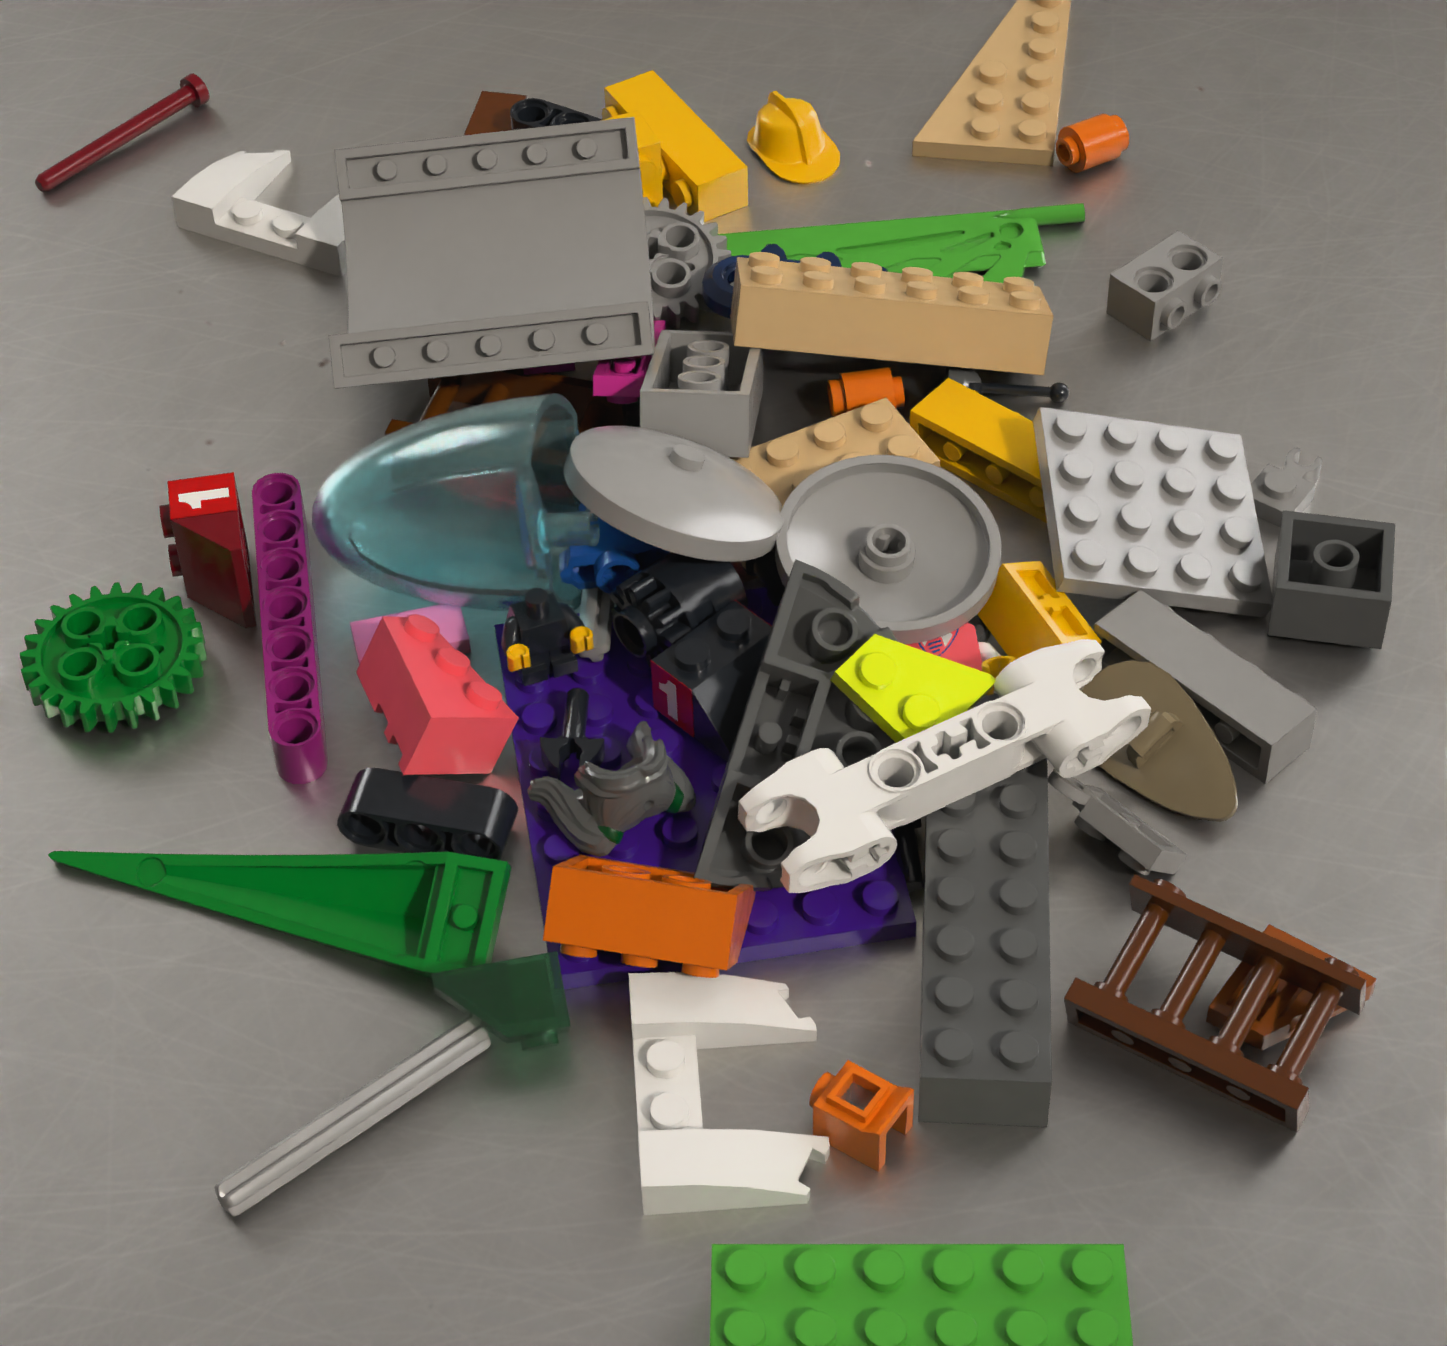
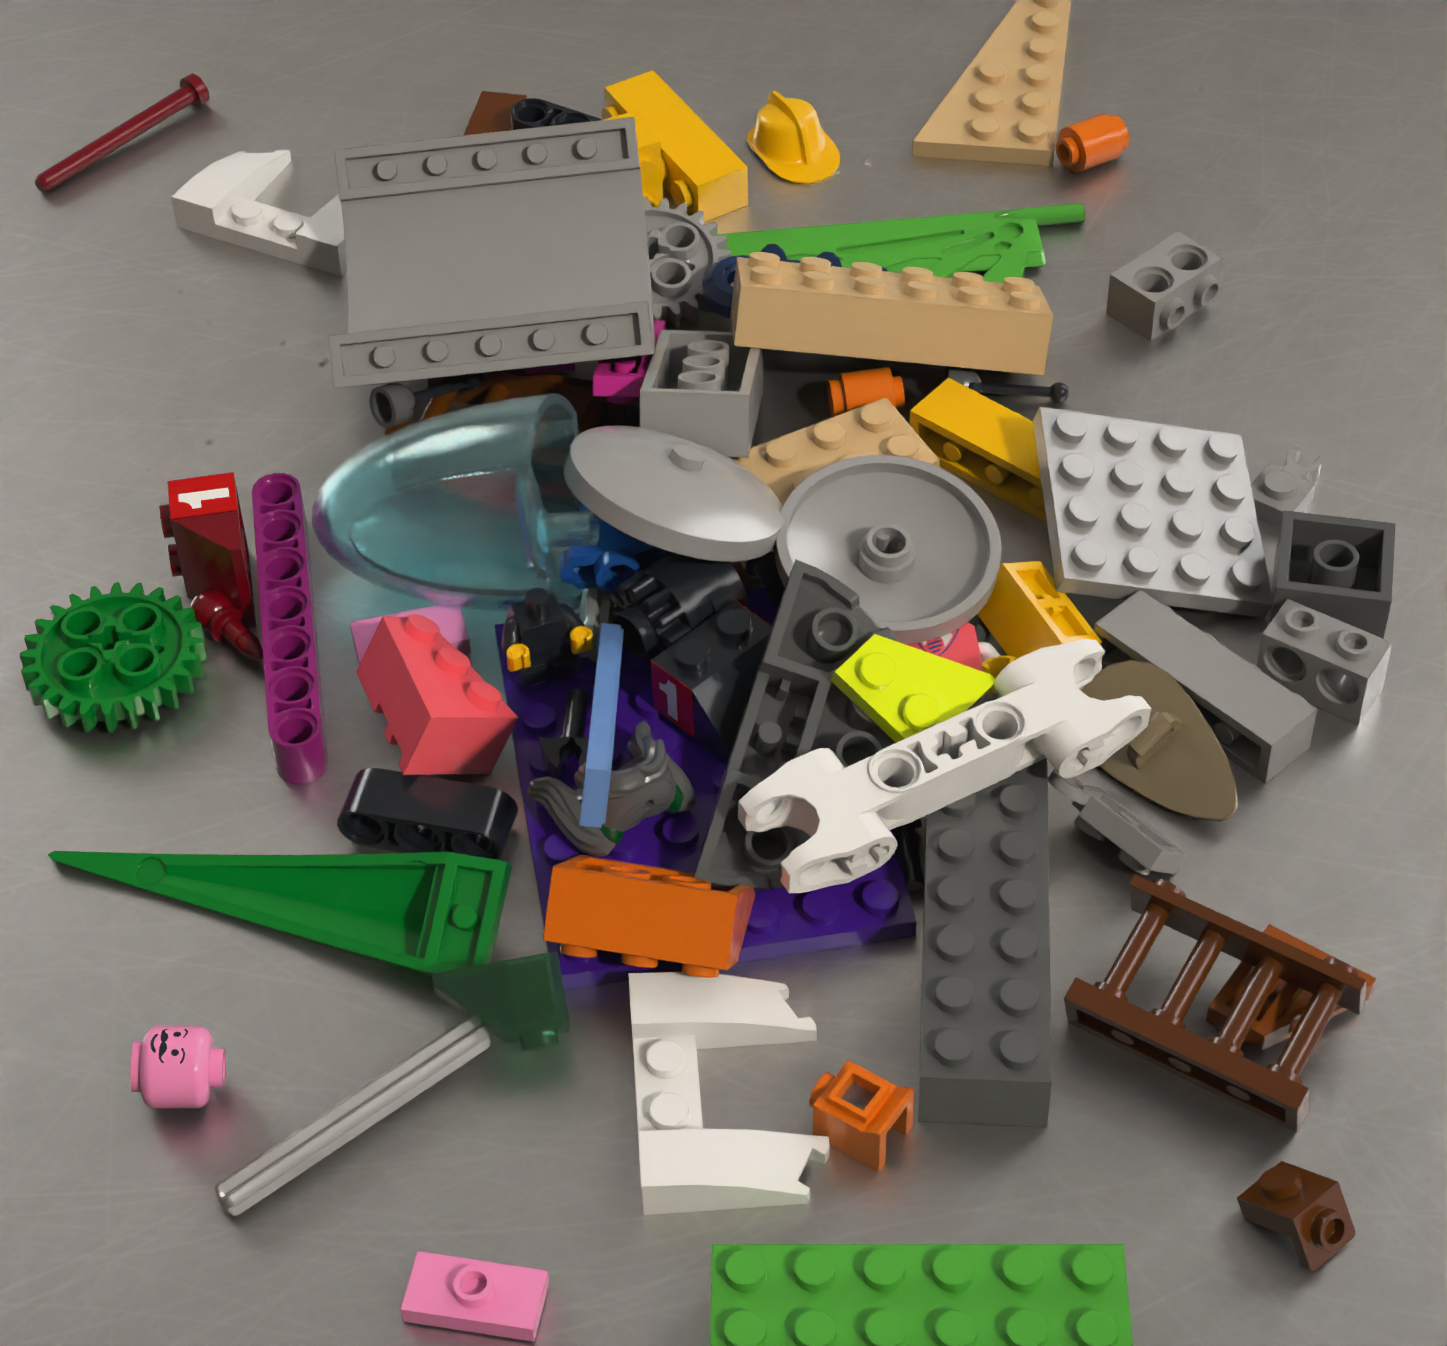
(176, 1067): none -> bright pink head
(225, 622): none -> dark red bar
(394, 402): none -> dark grey hinge
(475, 1296): none -> bright pink plate
(602, 727): none -> medium blue tile
(1302, 1208): none -> reddish brown bracket
(1324, 660): none -> light grey brick

